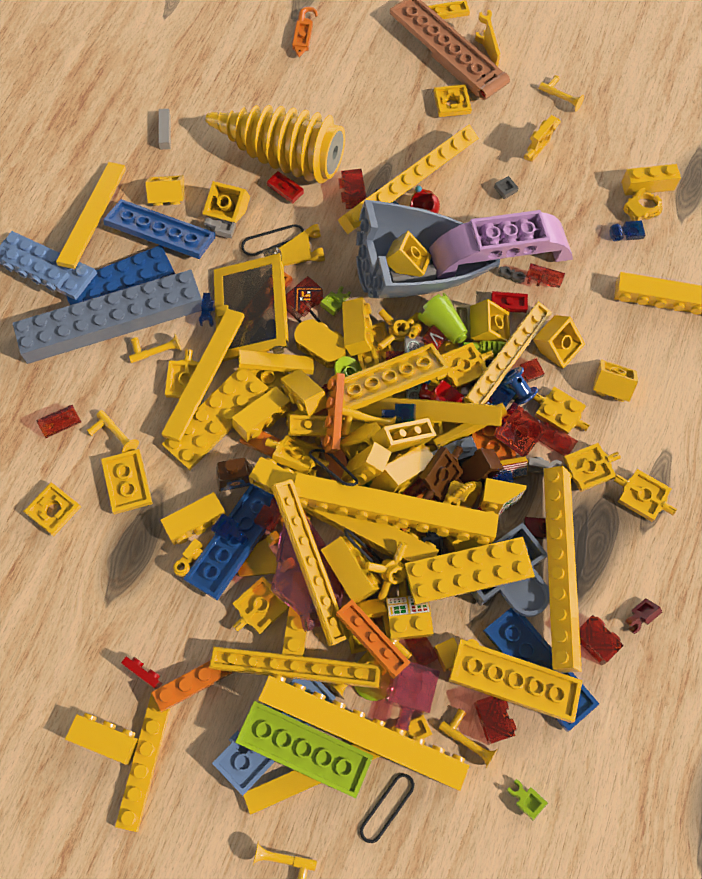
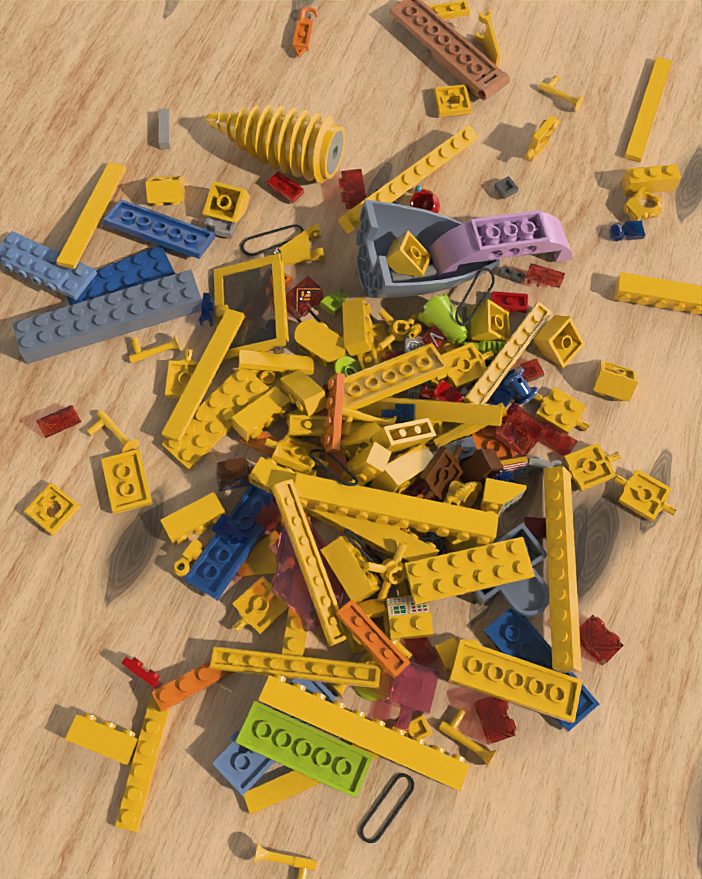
(473, 282): none -> black piece
(530, 802): lime plate -> none
(644, 612): dark red plate -> none
(648, 109): none -> yellow tile

